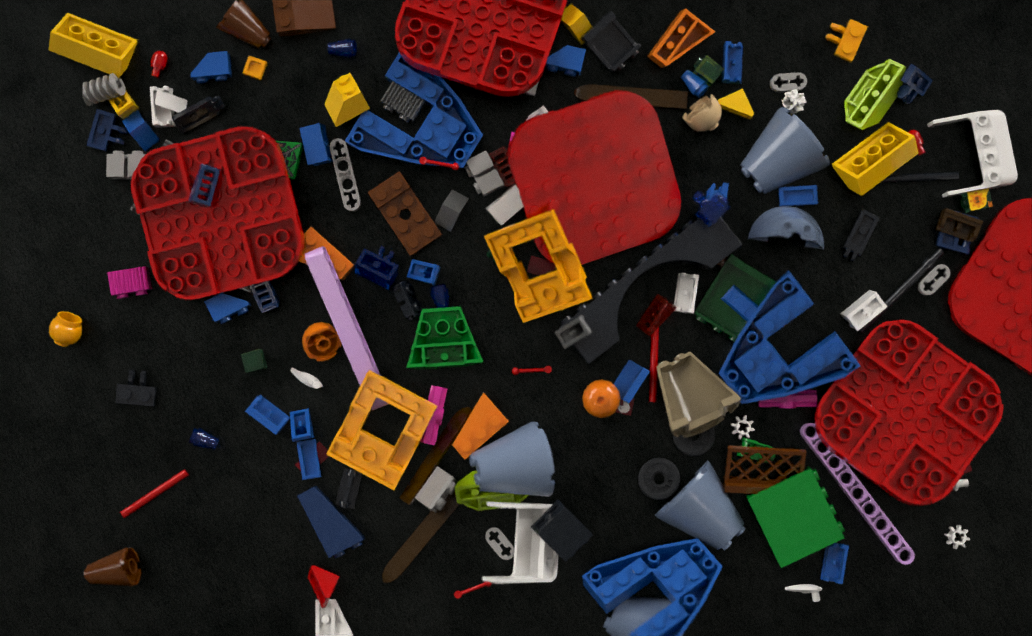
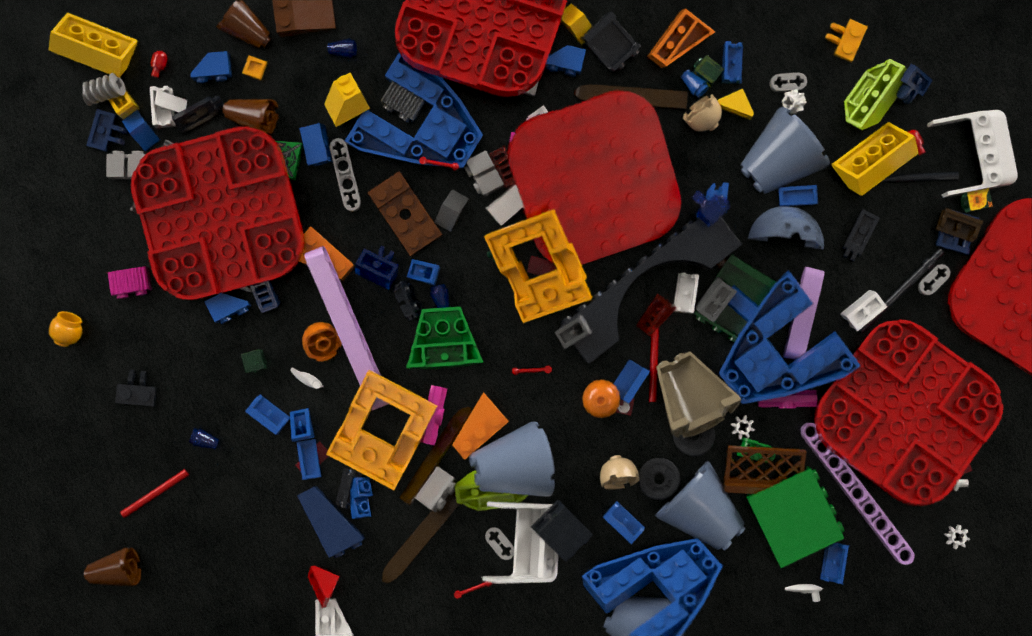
(198, 183): dark blue slope -> none
(252, 113): none -> reddish brown cone
(359, 495): none -> blue slope
(618, 472): none -> tan cylinder
(623, 522): none -> blue hinge
(715, 299): none -> dark grey hinge
(801, 325): none -> lavender beam

